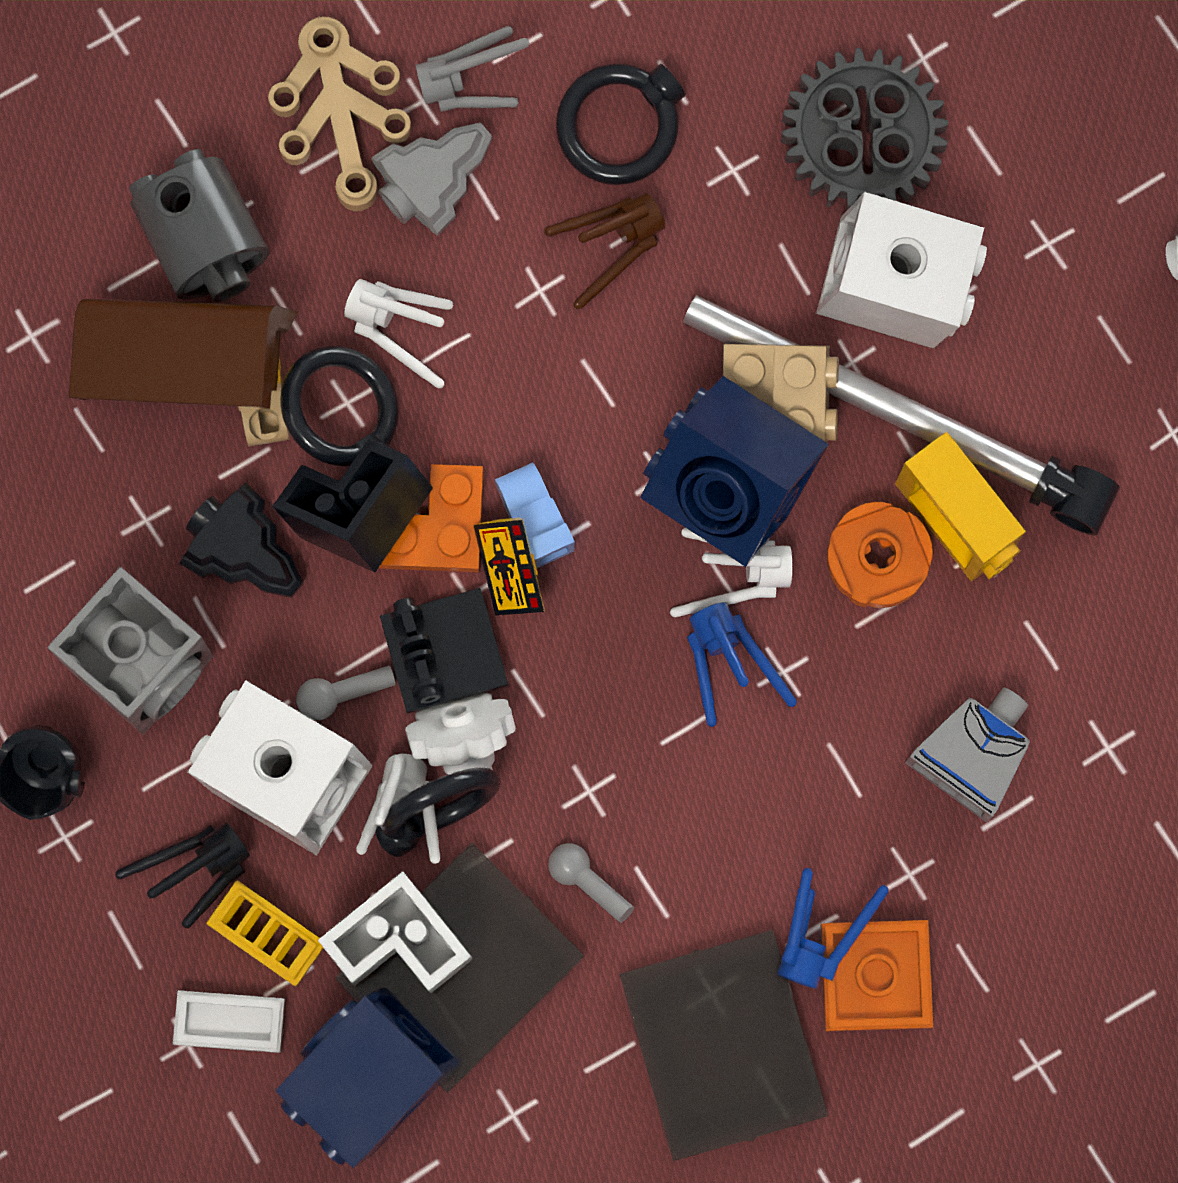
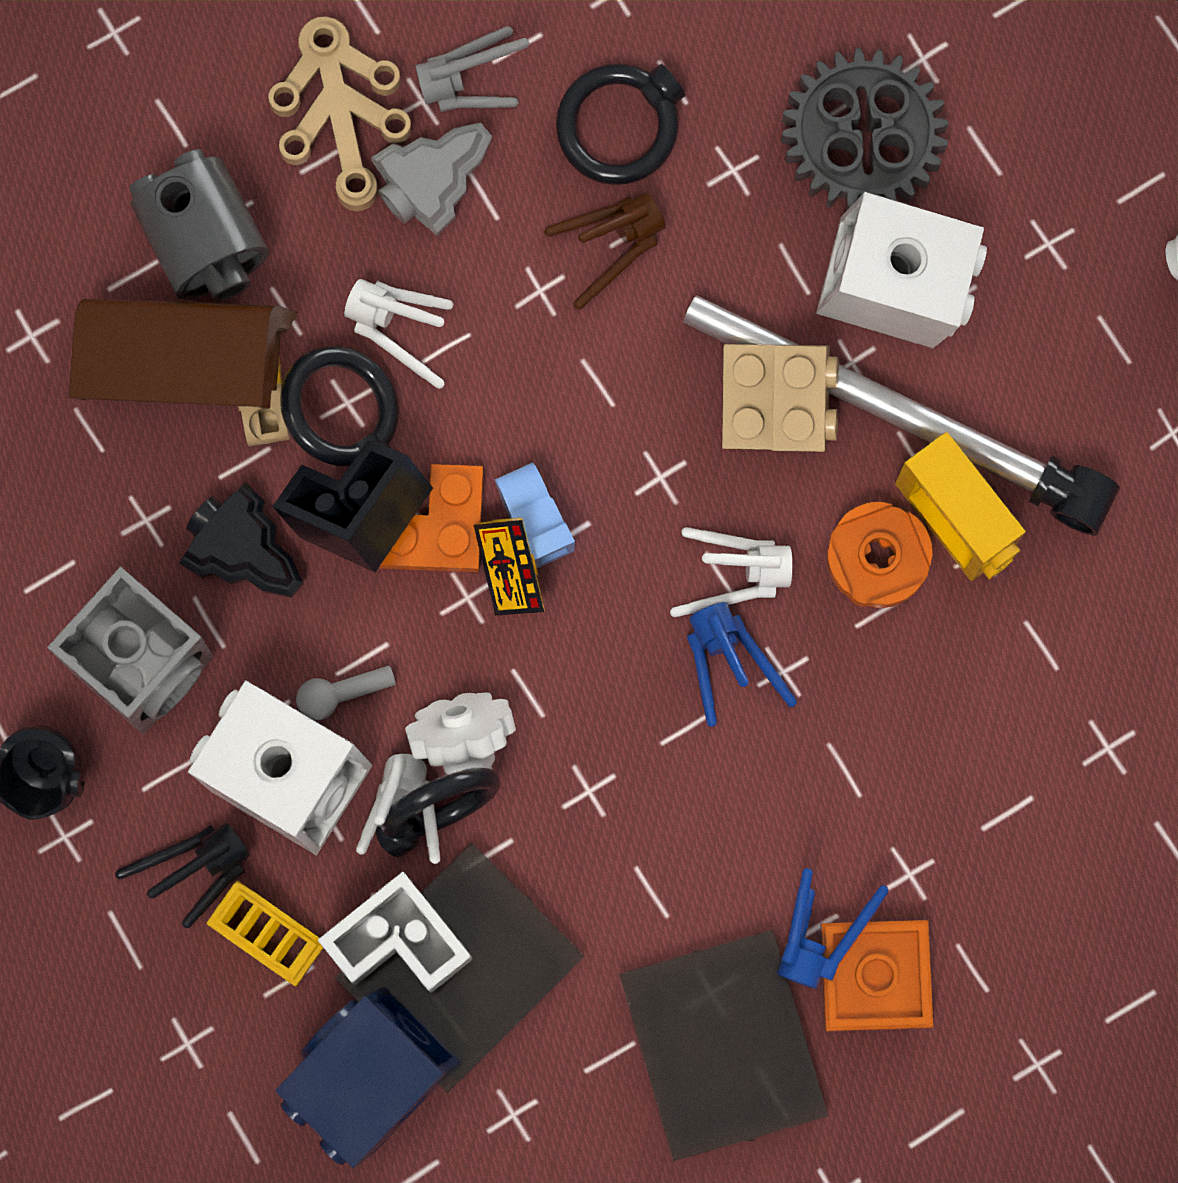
(229, 1021): white tile -> none
(443, 649): black hinge -> none
(571, 866): light grey bar -> none
(731, 469): dark blue brick -> none
(975, 753): light grey torso -> none

